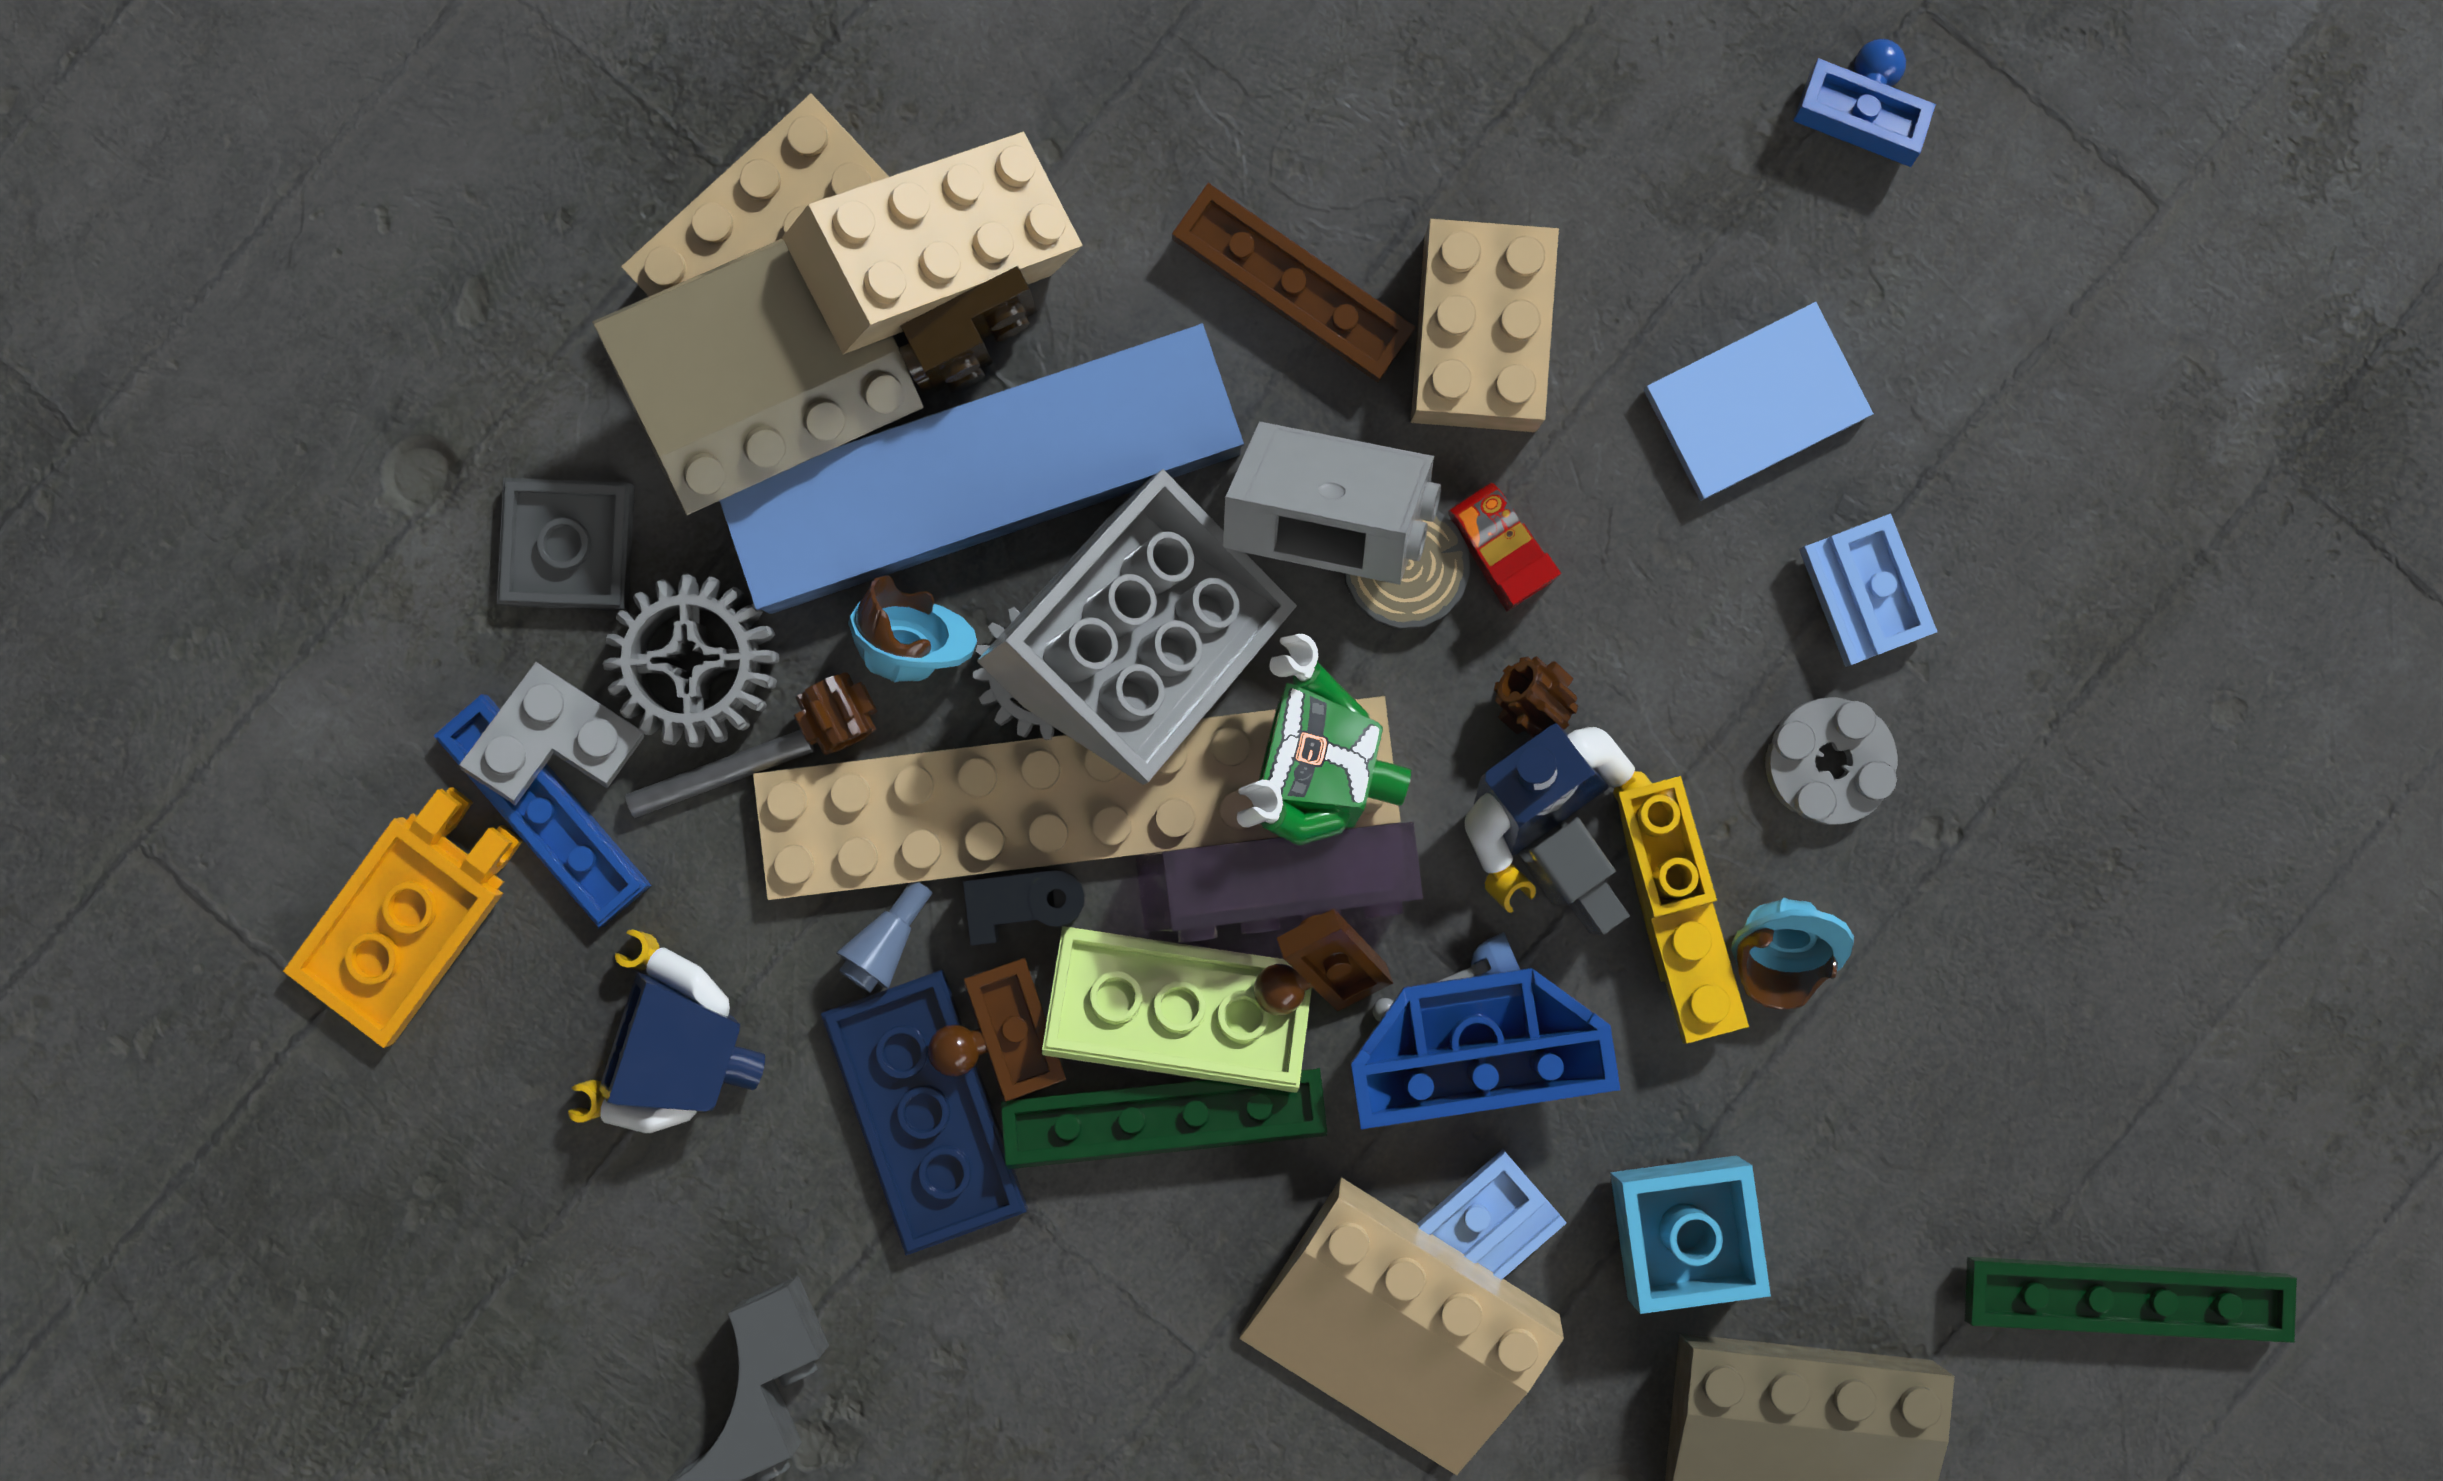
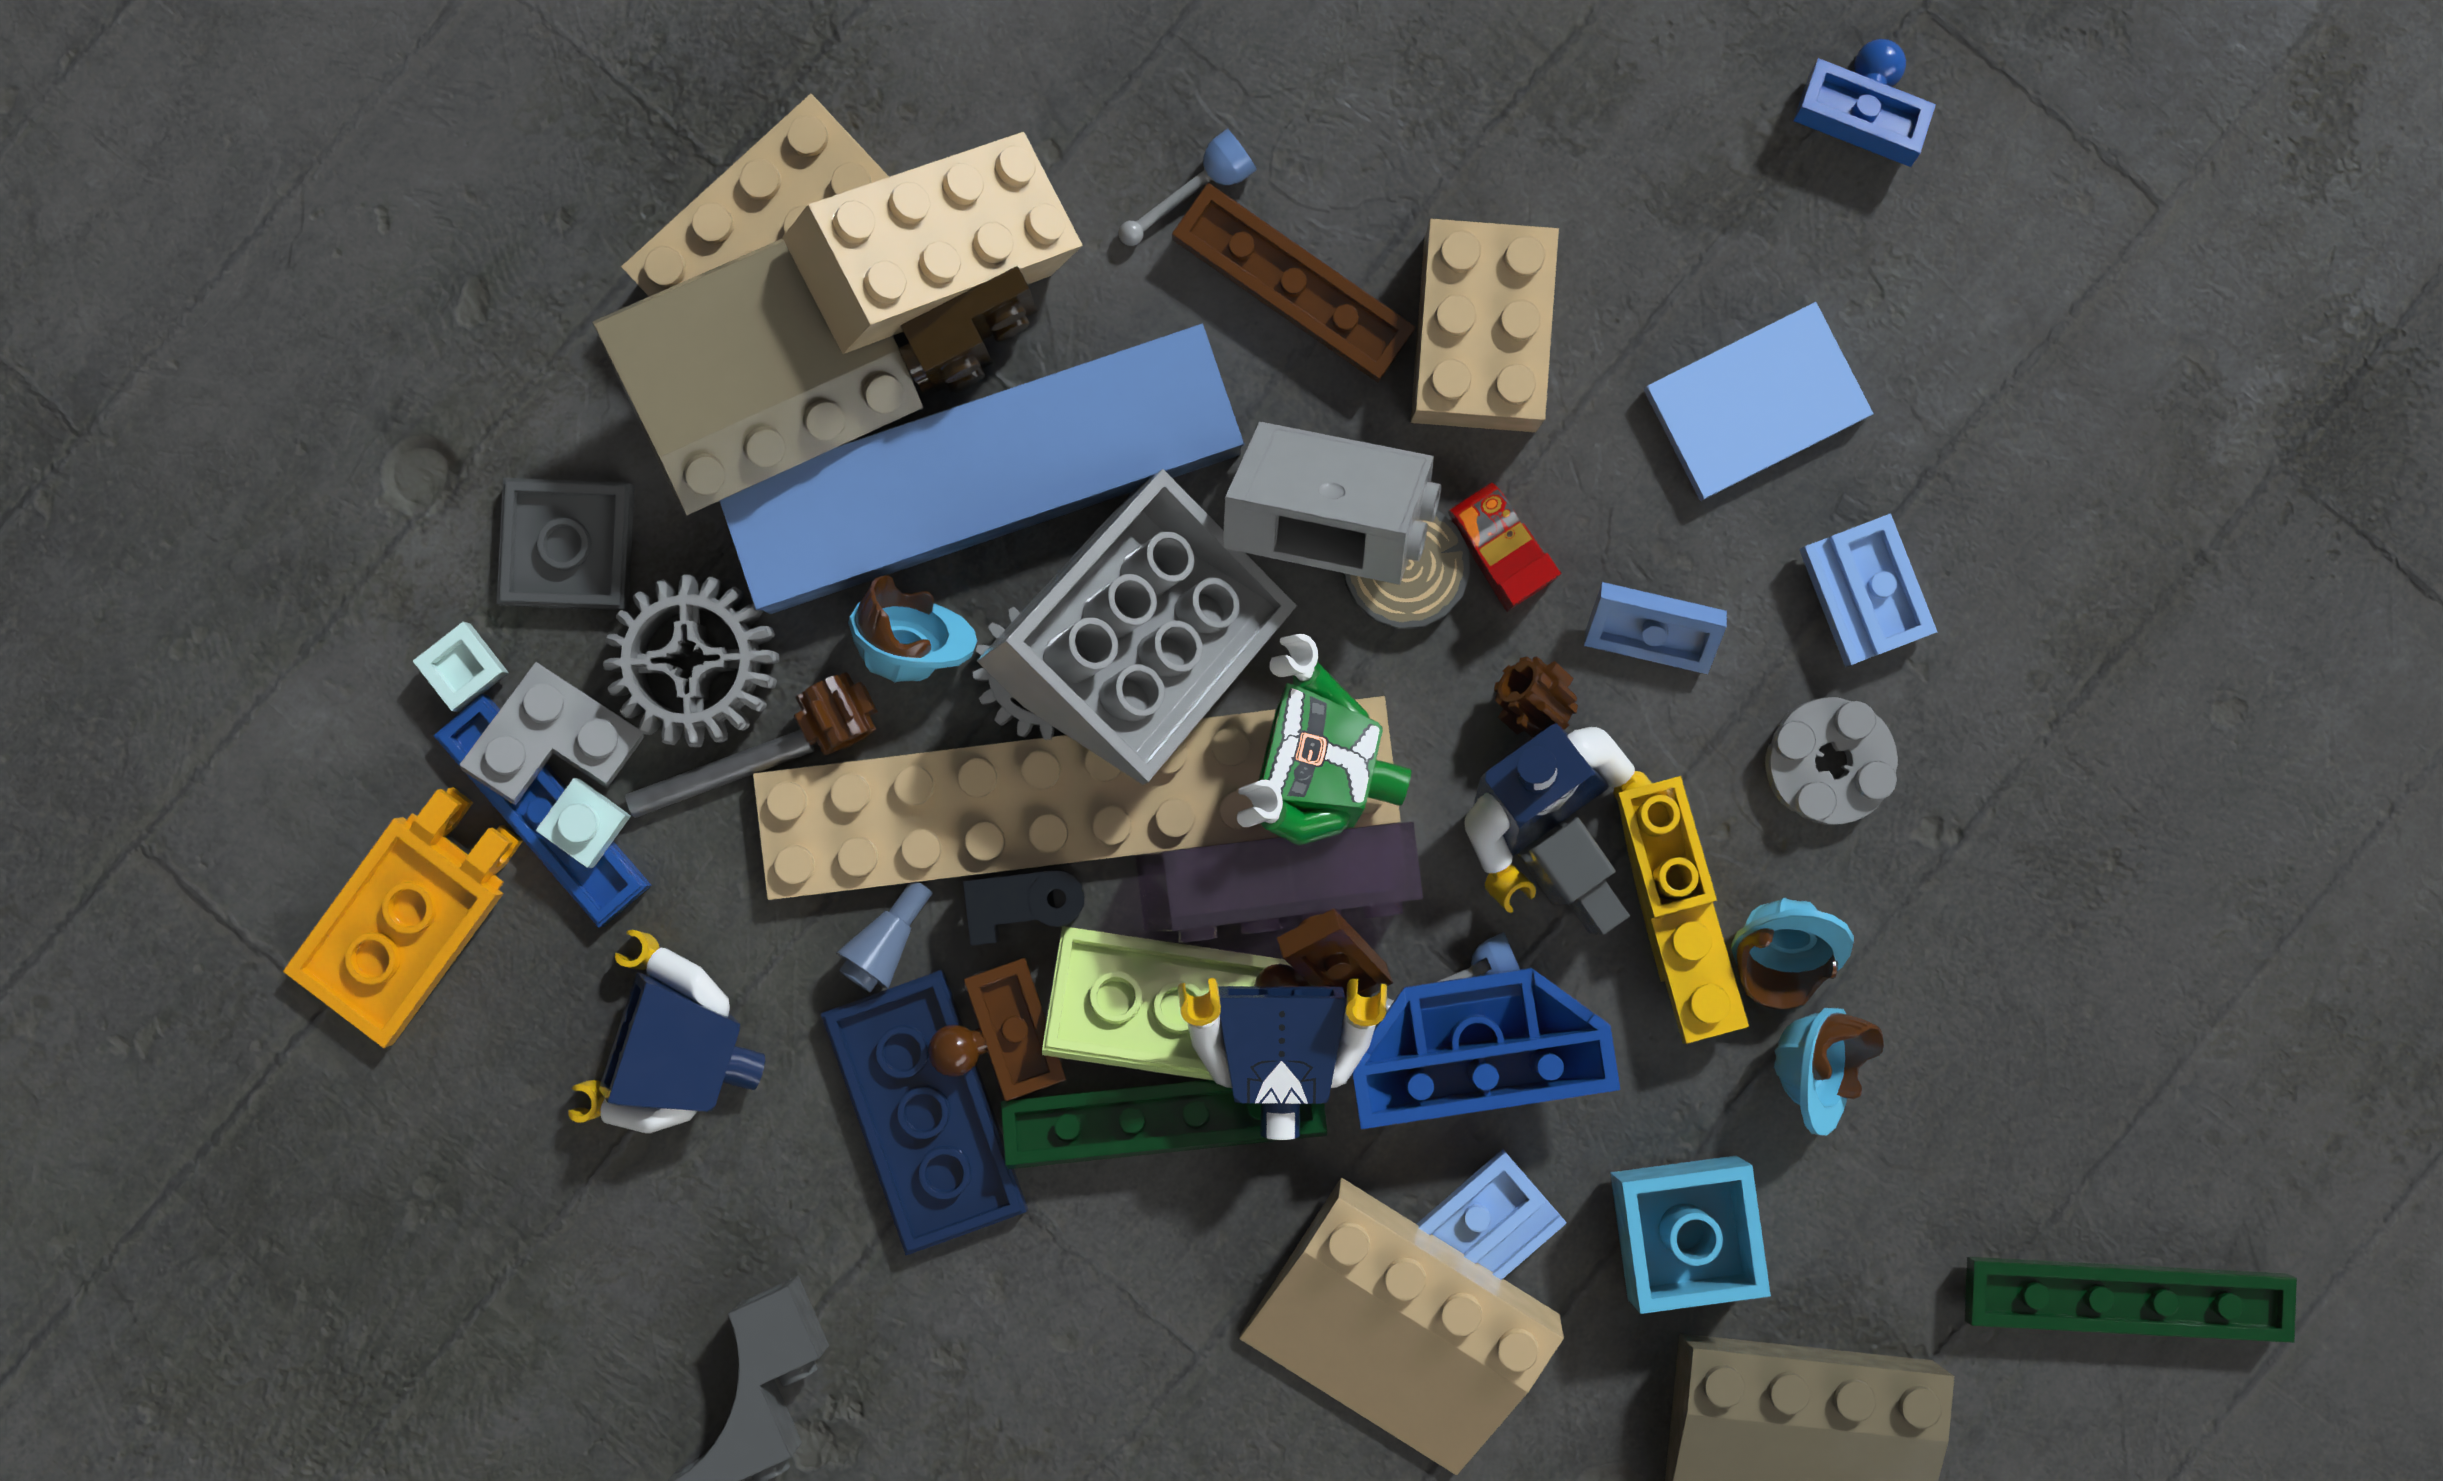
(460, 667): none -> light aqua plate
(583, 823): none -> light aqua plate
(1223, 163): none -> hinge
(1281, 1043): none -> torso
(1655, 628): none -> medium blue plate
(1821, 1064): none -> medium azure piece

